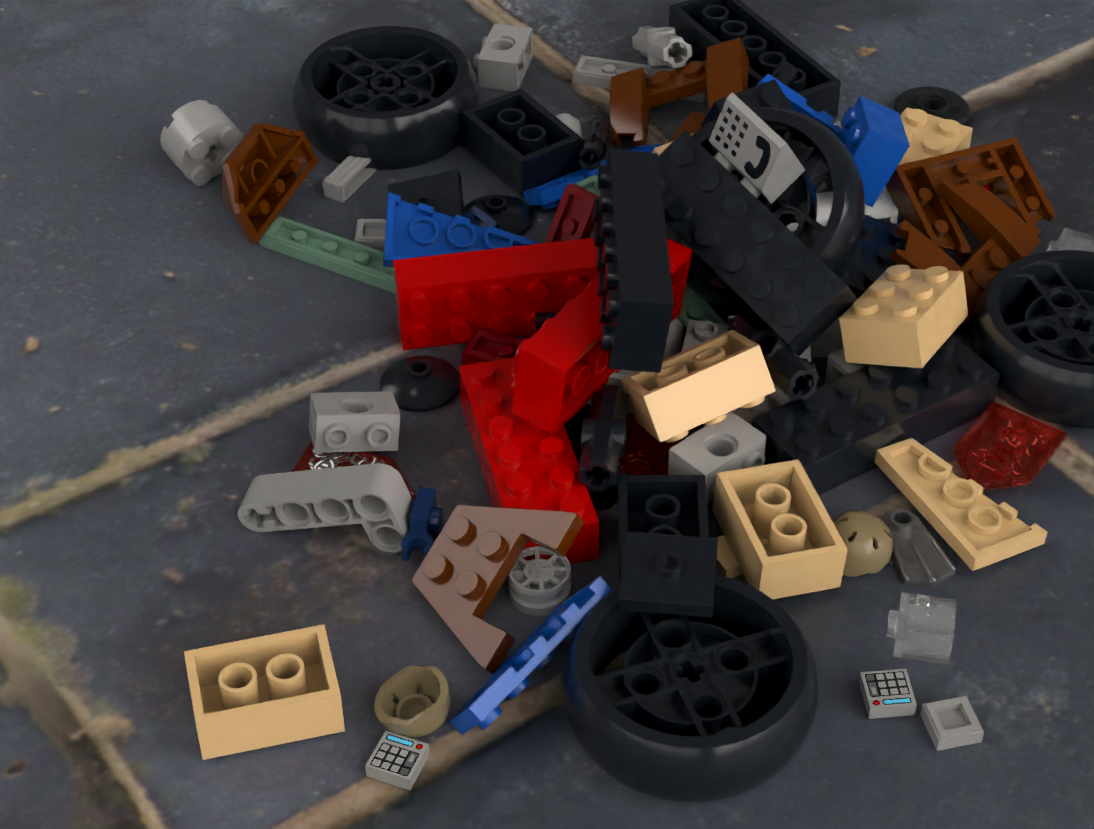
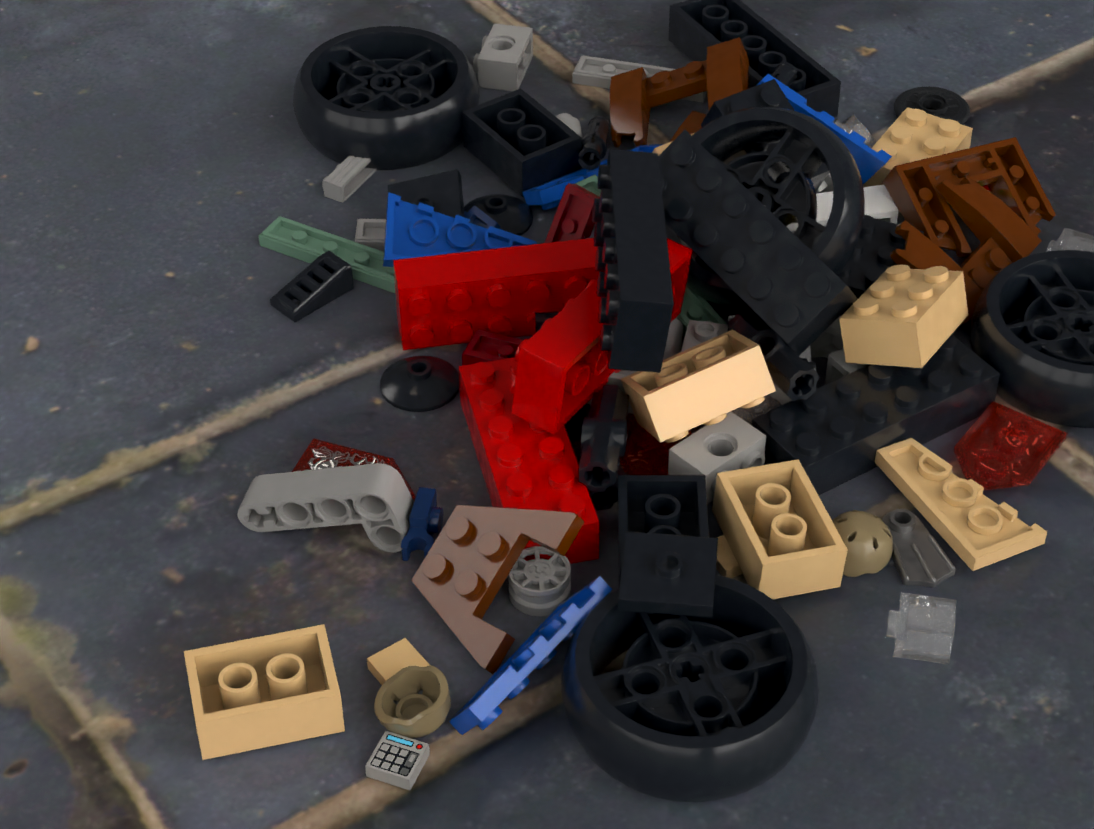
(200, 140): light grey brick -> none
(264, 176): reddish brown wedge -> none
(324, 279): none -> black slope
(354, 422): light grey brick -> none
(394, 658): none -> tan tile
(662, 46): light grey piece -> none
(753, 151): light grey slope -> none
(876, 143): blue brick -> none
(887, 693): light grey tile -> none
(951, 723): light grey tile -> none

